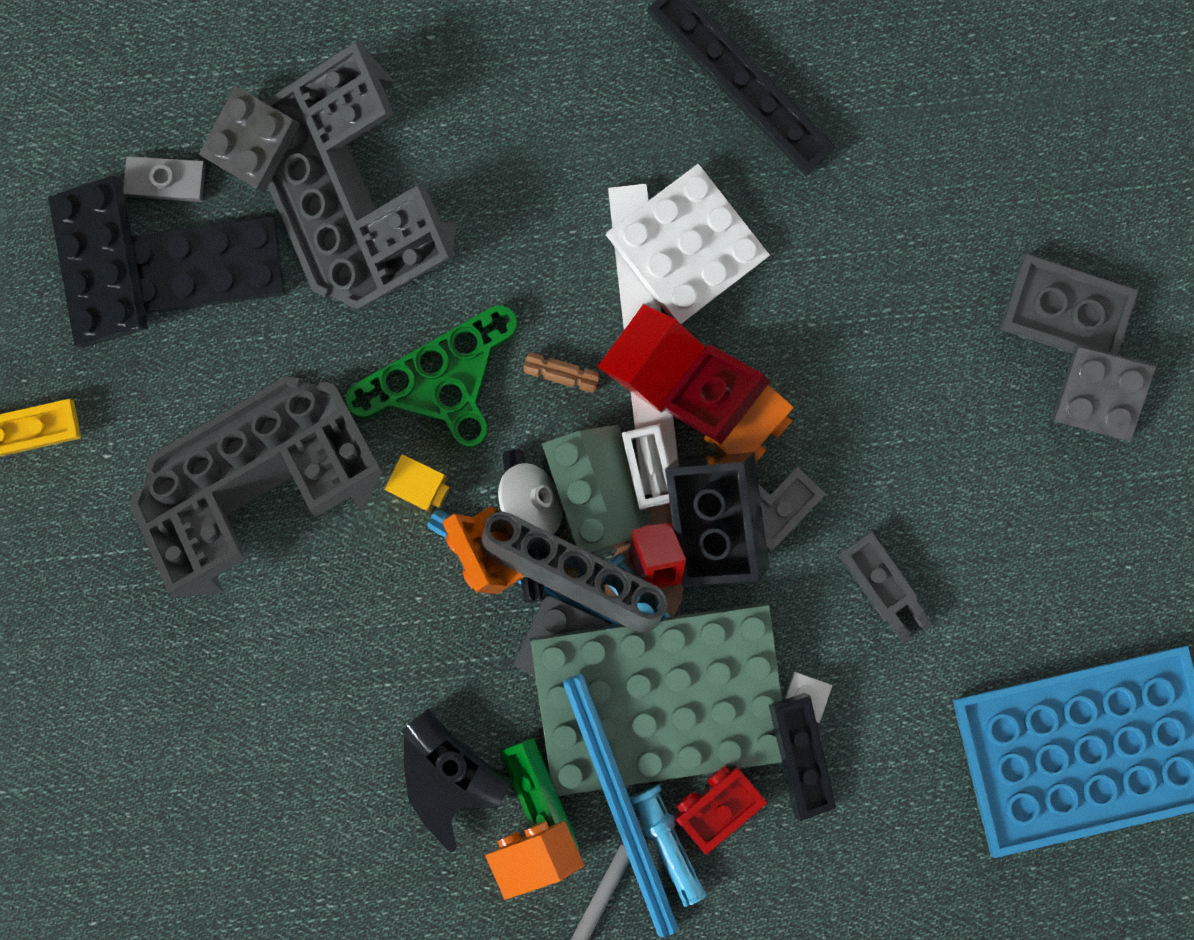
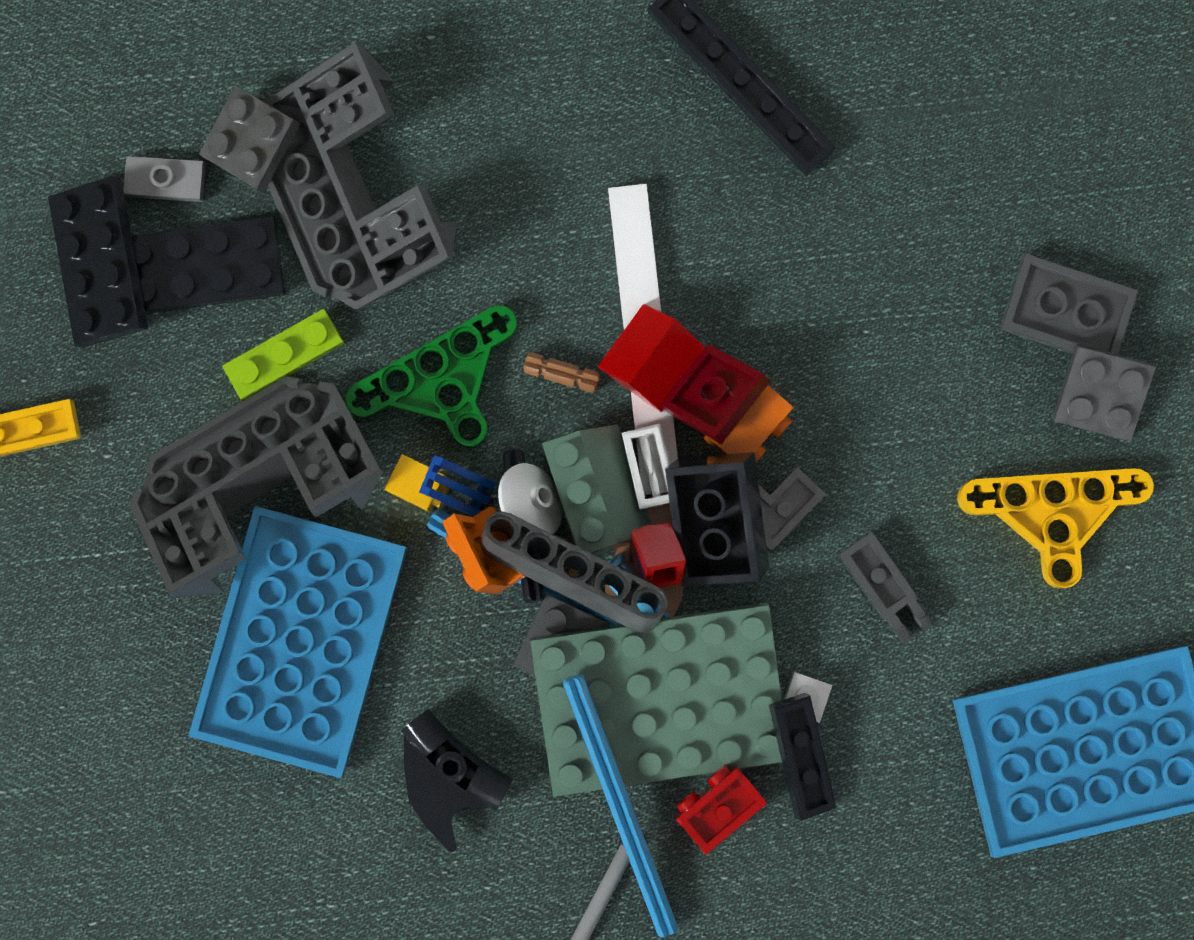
(283, 354): none -> lime plate
(298, 642): none -> dark azure plate
(478, 496): none -> blue tile
(534, 784): green plate -> none
(534, 860): orange brick -> none
(660, 827): medium azure pin -> none
(687, 244): white plate -> none
(1075, 510): none -> yellow beam

